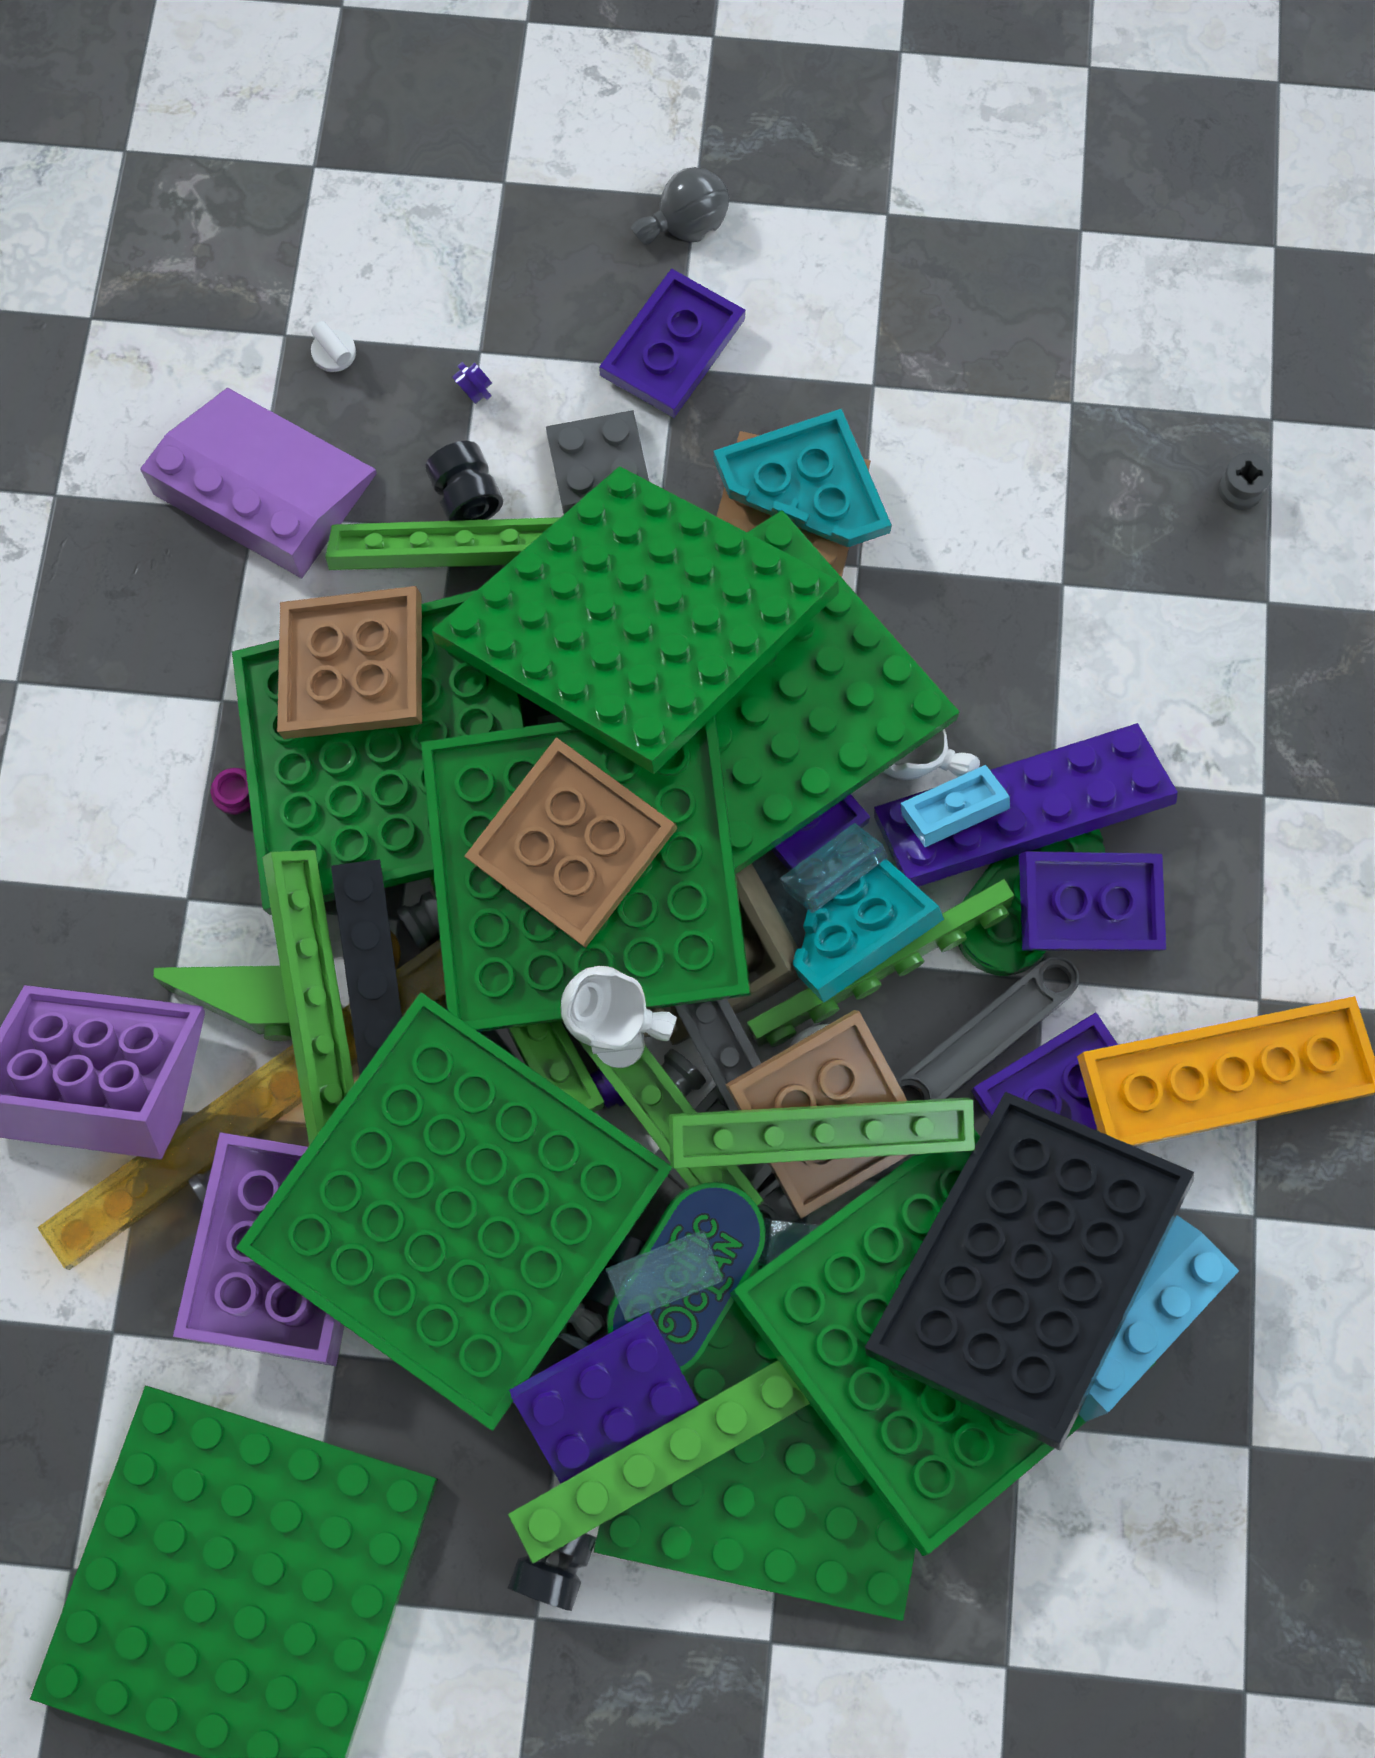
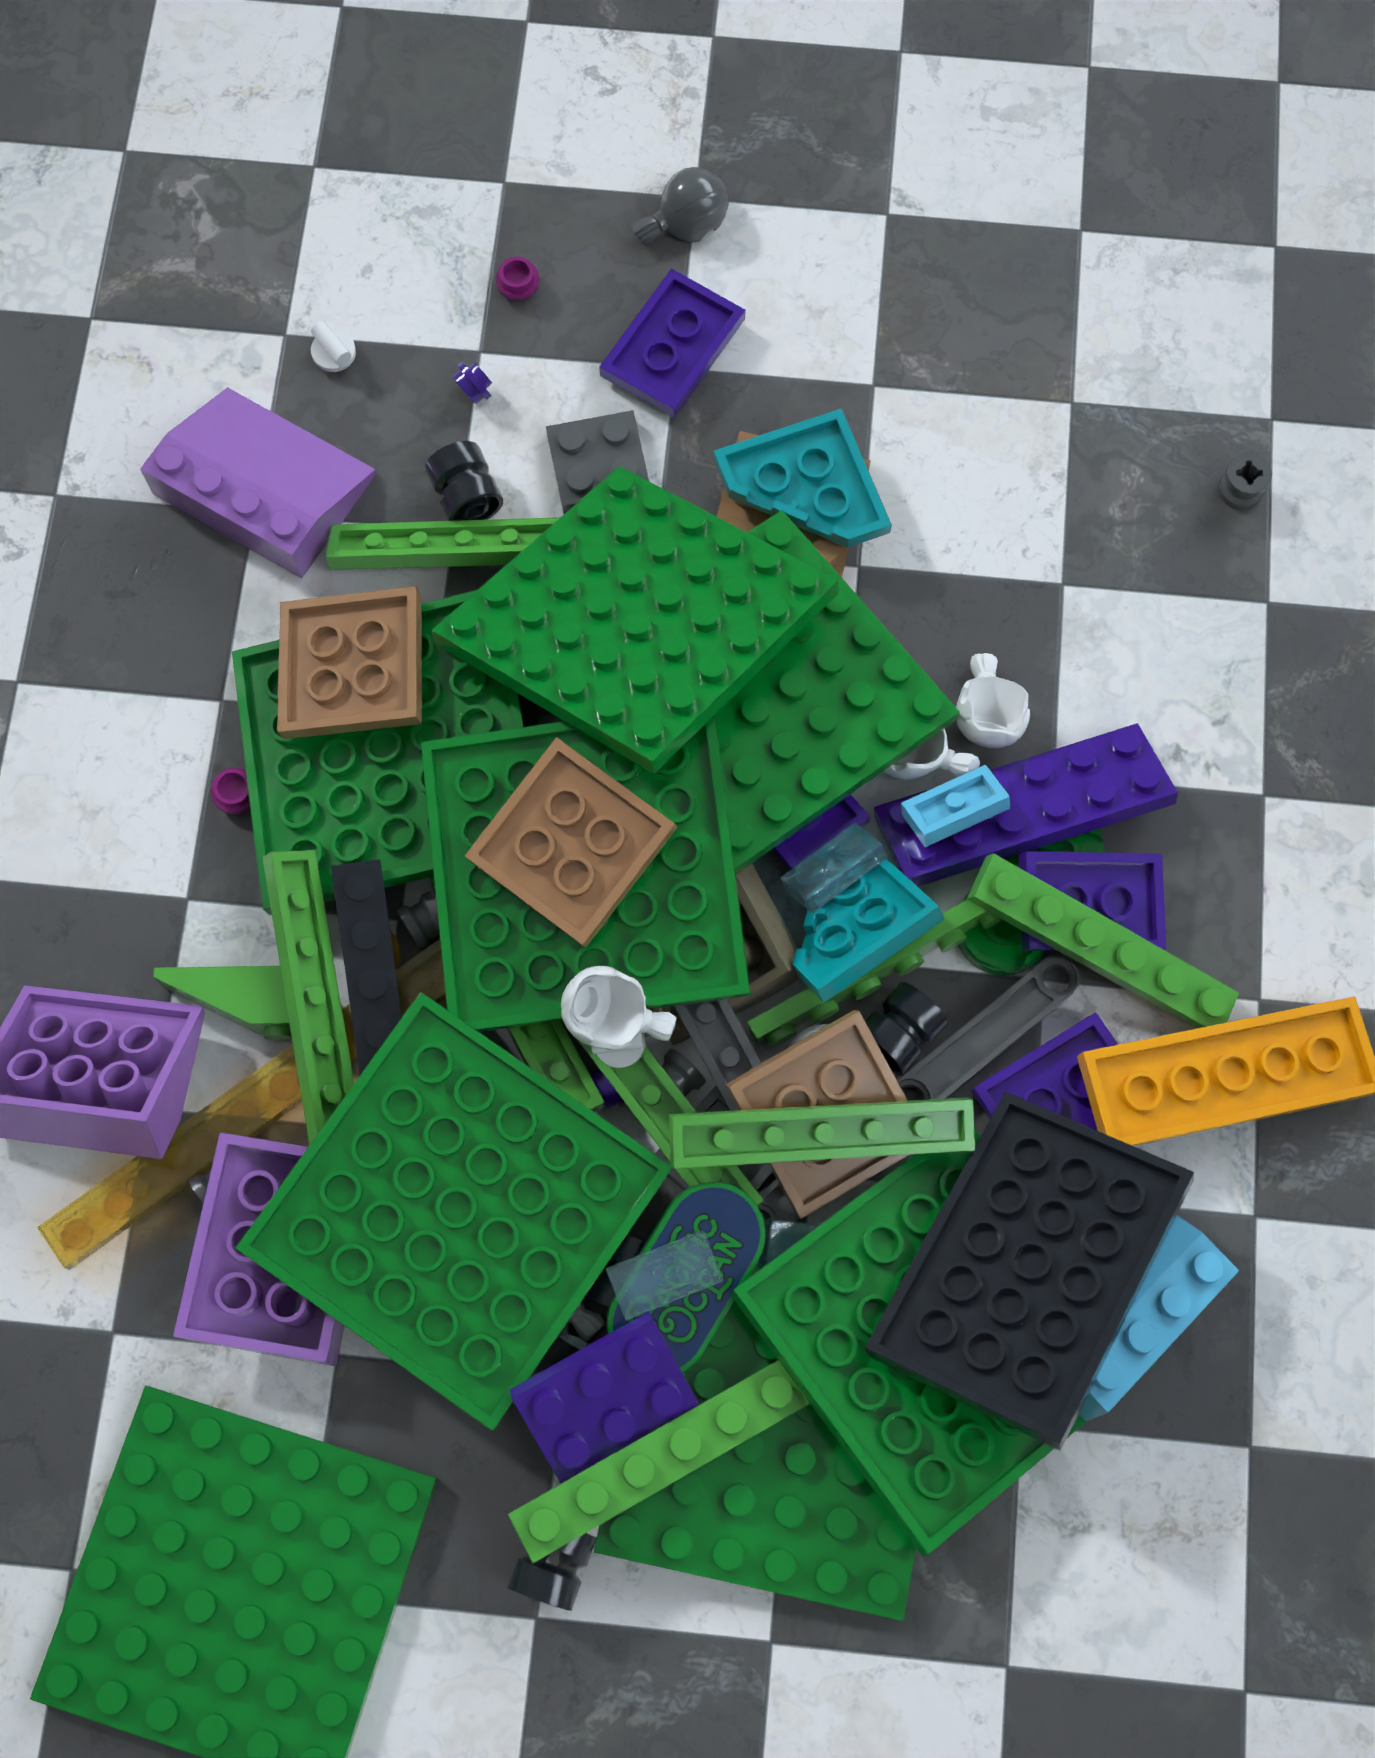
(517, 279): none -> magenta plate
(907, 1021): none -> black wheel
(990, 707): none -> white hair
(1101, 944): none -> bright green plate

